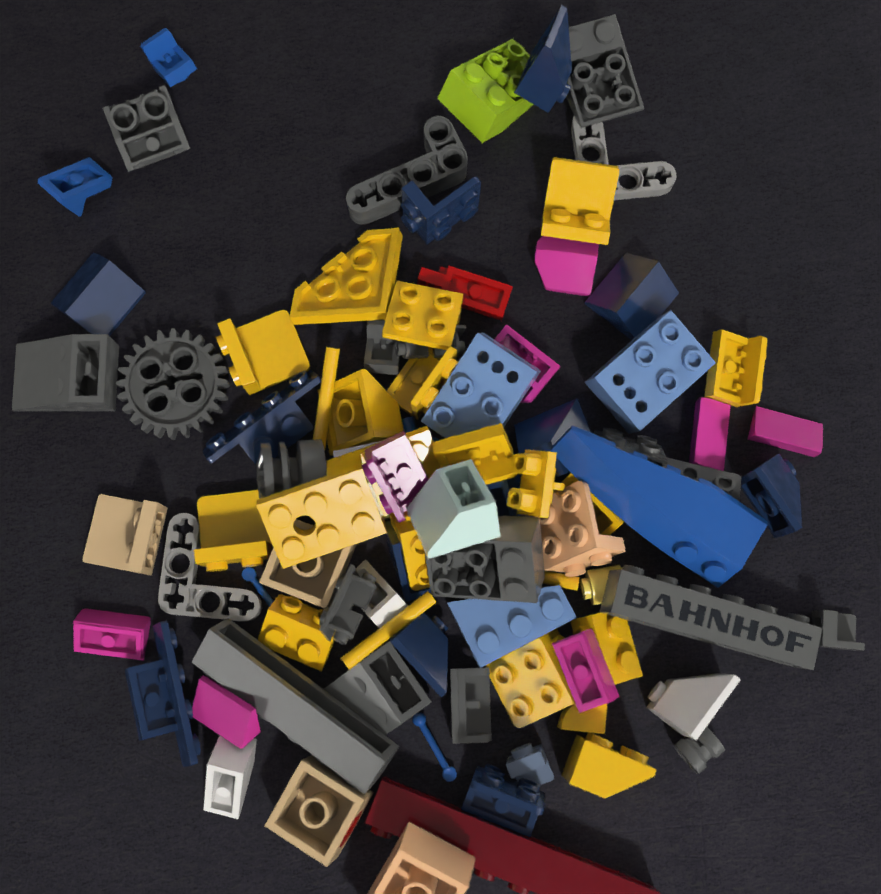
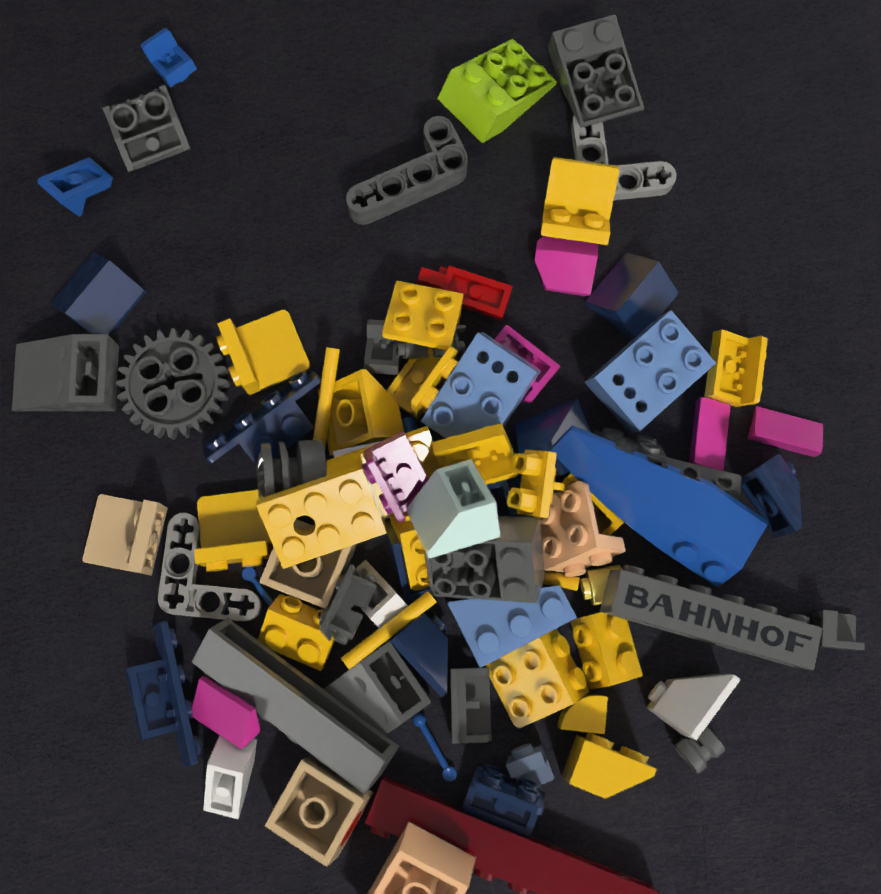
(111, 634): dark pink slope -> none
(353, 283): yellow plate -> none
(436, 221): dark blue bracket -> none
(548, 65): dark blue slope -> none
(585, 670): dark pink slope -> none

